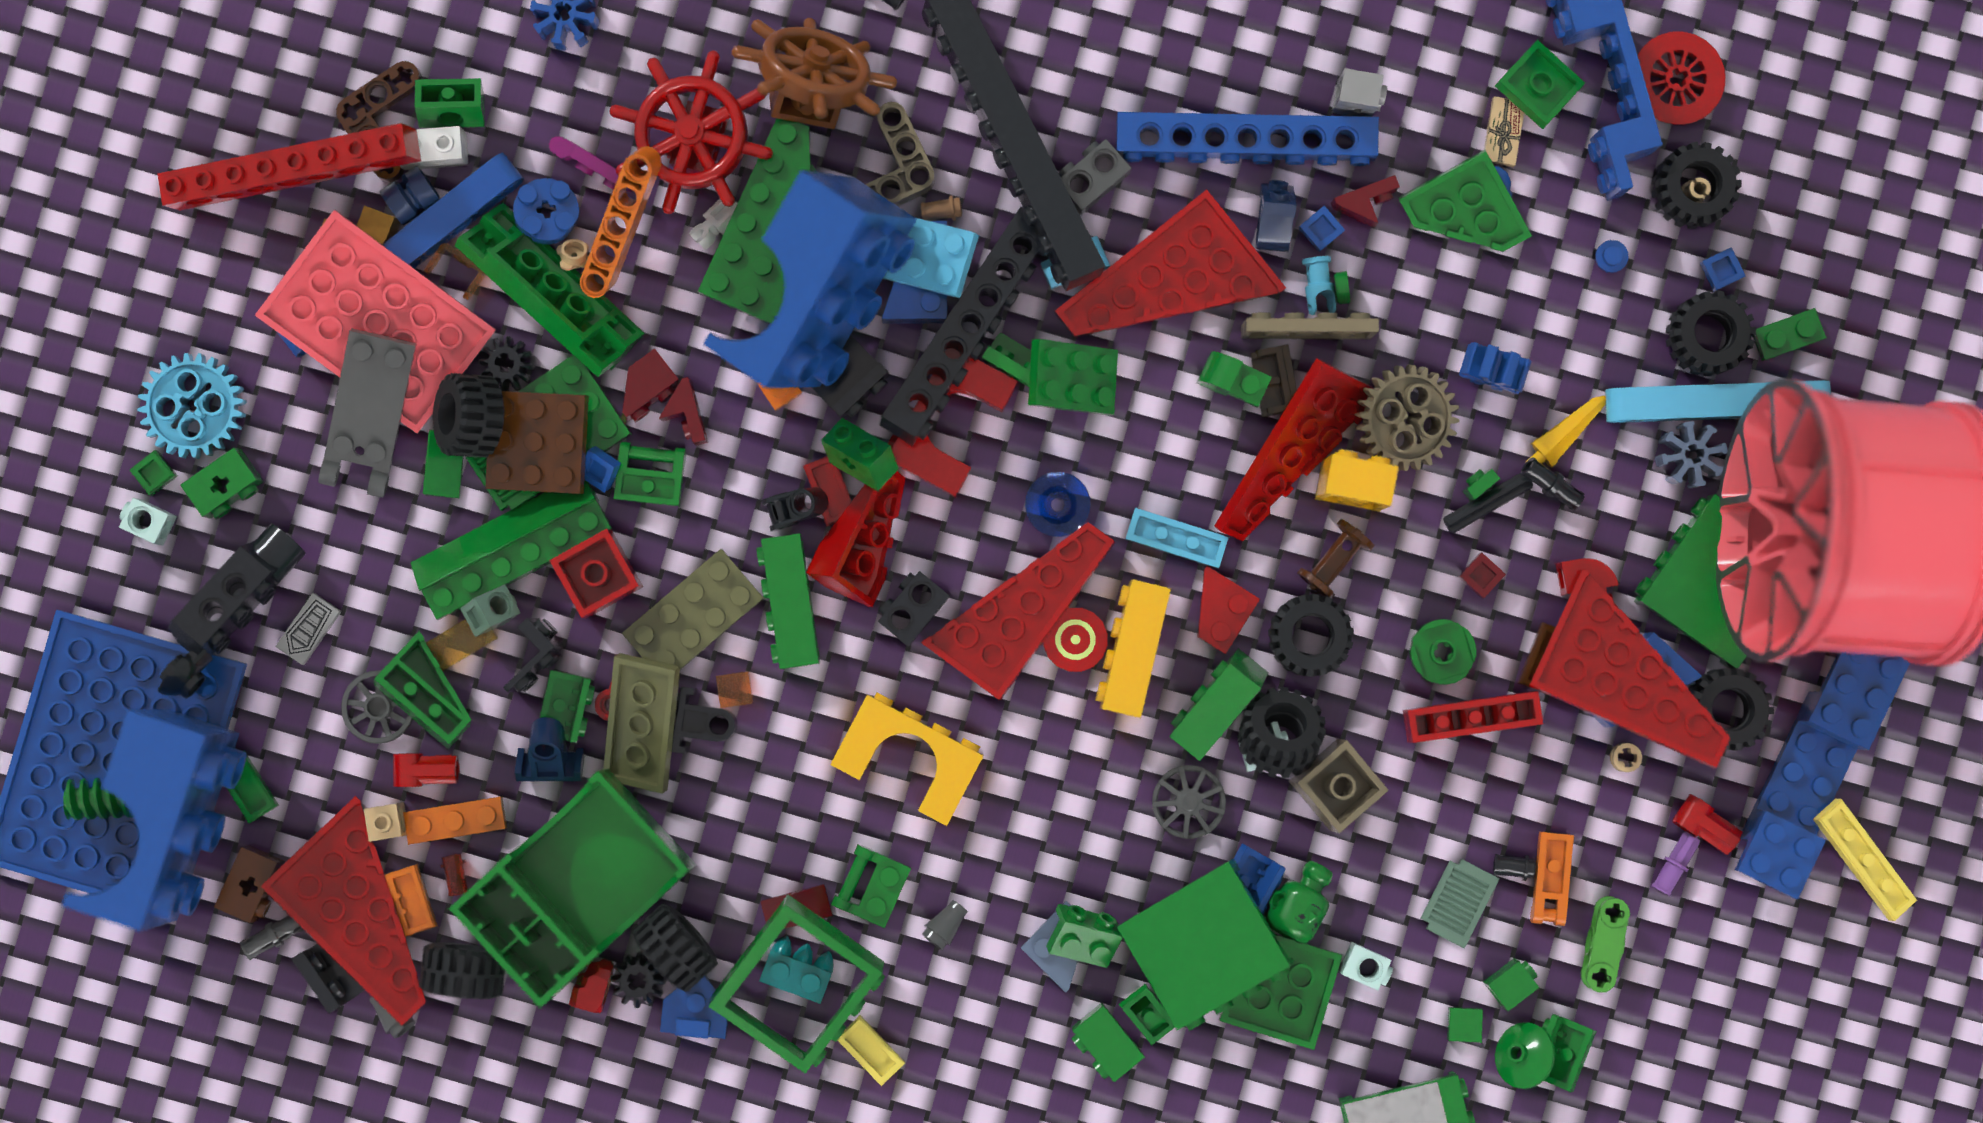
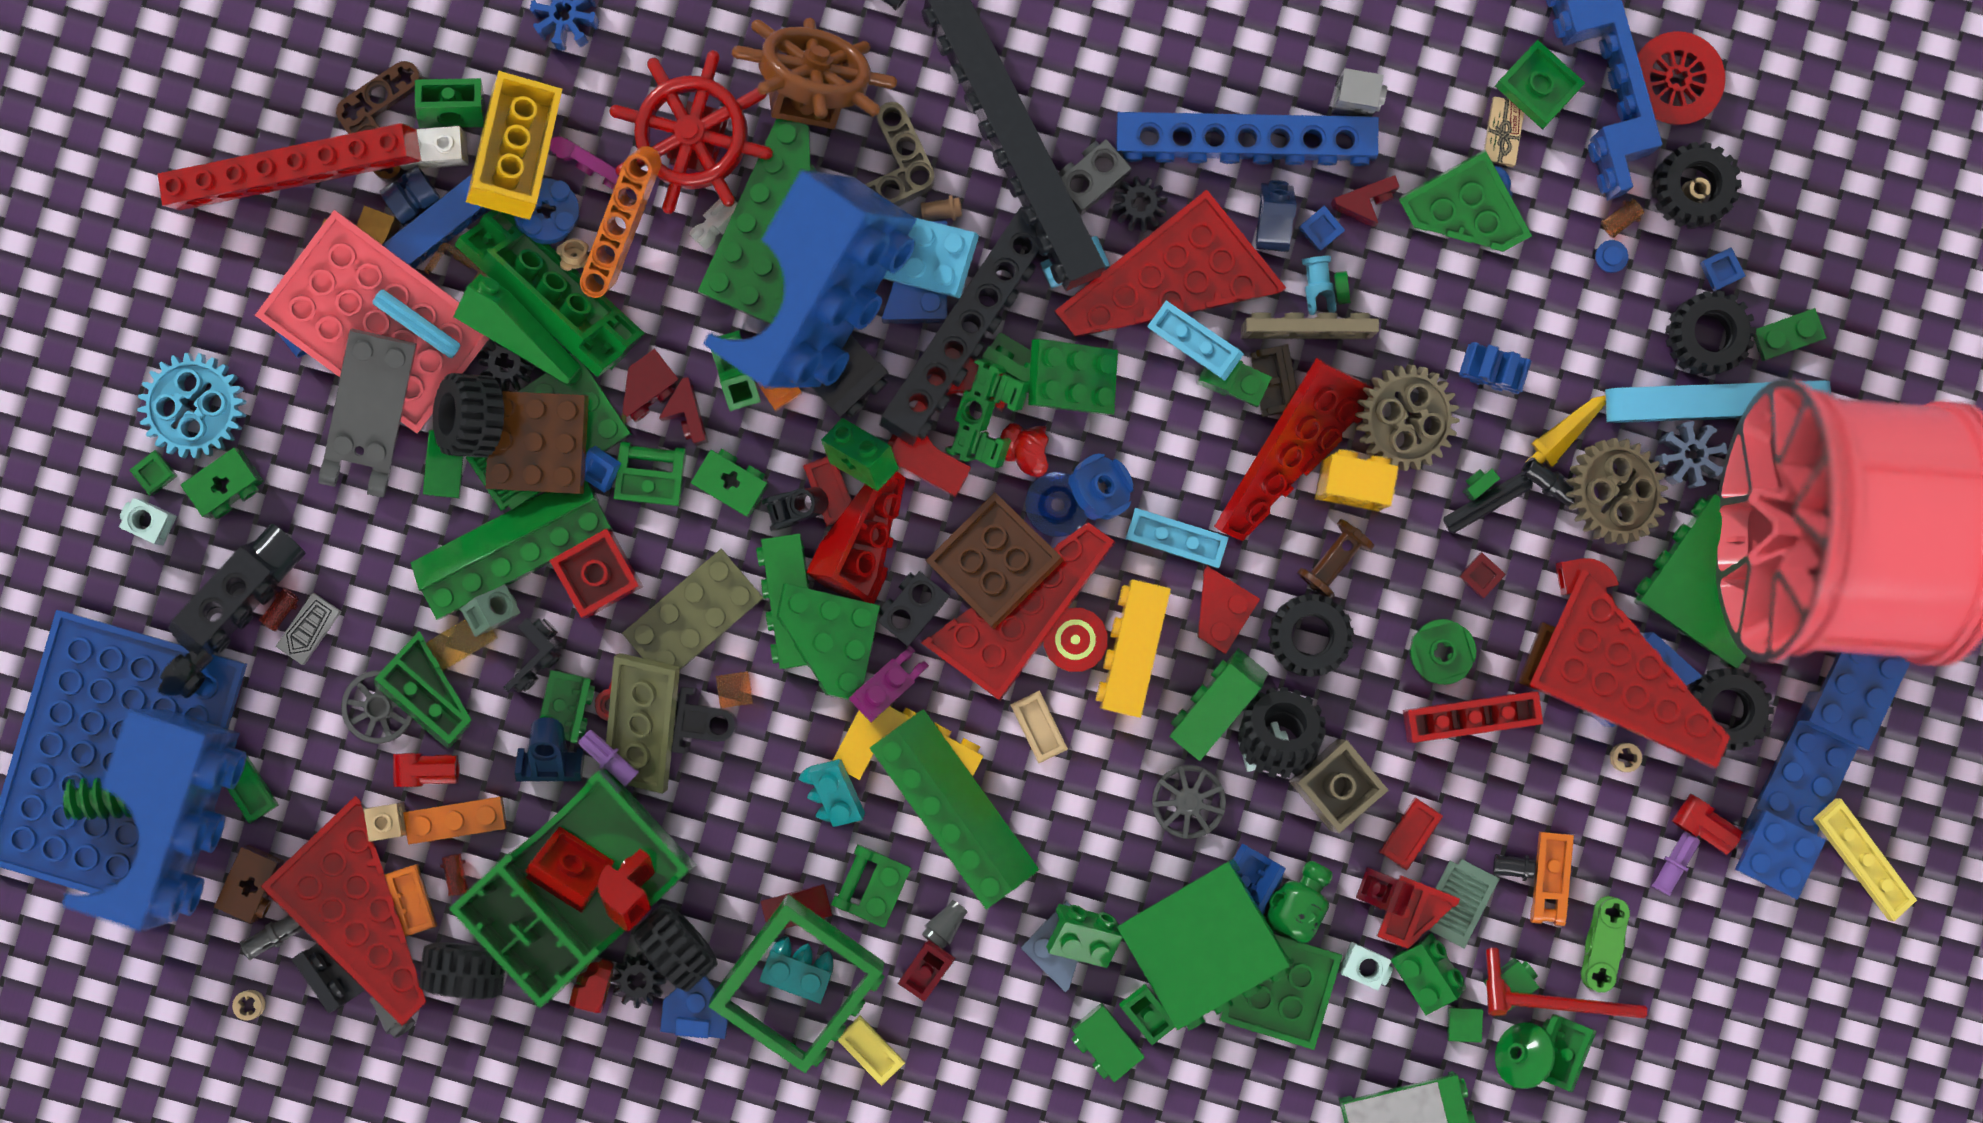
(238, 1005): none -> tan bush
(279, 609): none -> clear red pin
(416, 323): none -> medium azure axle
(507, 322): none -> green wedge
(514, 145): none -> yellow brick
(568, 869): none -> red bracket
(608, 758): none -> medium lavender axle
(622, 892): none -> red brick
(711, 480): none -> green brick
(737, 386): none -> green brick
(830, 635): none -> green plate
(834, 791): none -> teal plate
(886, 686): none -> magenta hinge
(926, 970): none -> dark red slope
(954, 809): none -> green slope
(986, 385): none -> green piece
(994, 560): none -> reddish brown plate
(1027, 448): none -> red hair
(1039, 726): none -> tan tile
(1089, 496): none -> blue plate
(1150, 209): none -> black gear
(1195, 340): none -> medium azure plate
(1385, 892): none -> dark red slope
(1410, 833): none -> red tile
(1422, 913): none -> red wing
(1429, 974): none -> green bracket
(1501, 999): none -> red bar
(1597, 472): none -> dark tan gear
(1623, 217): none -> clear orange pin

